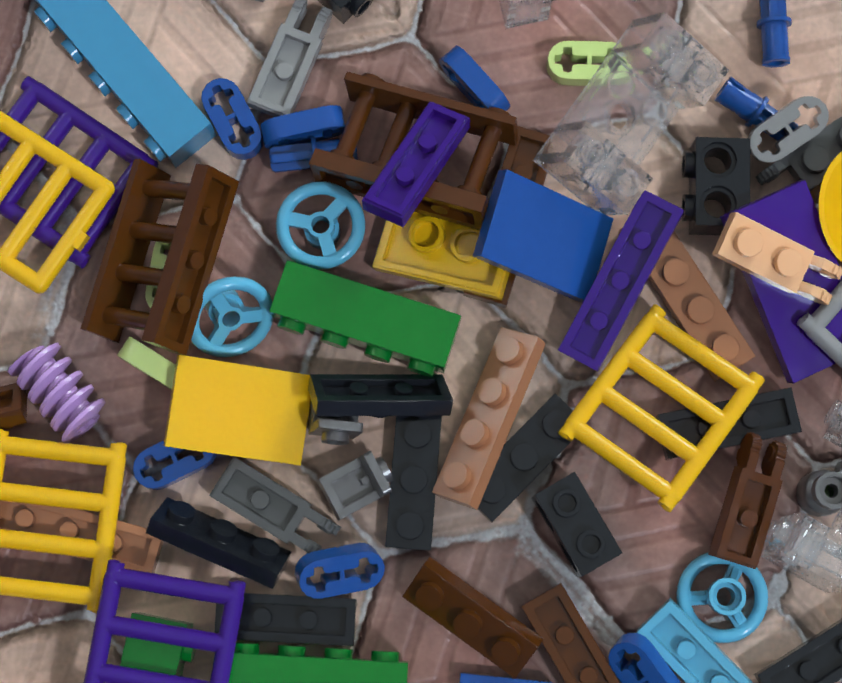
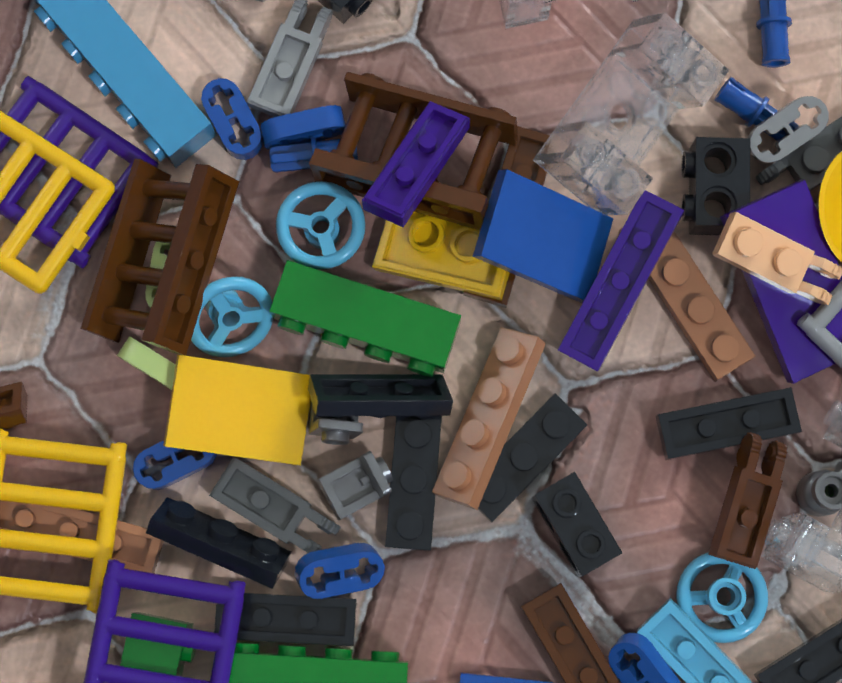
(57, 391): lavender piece -> none
(472, 80): blue beam -> none
(472, 617): reddish brown plate -> none
(580, 52): yellowish green beam -> none
(694, 456): yellow bar -> none

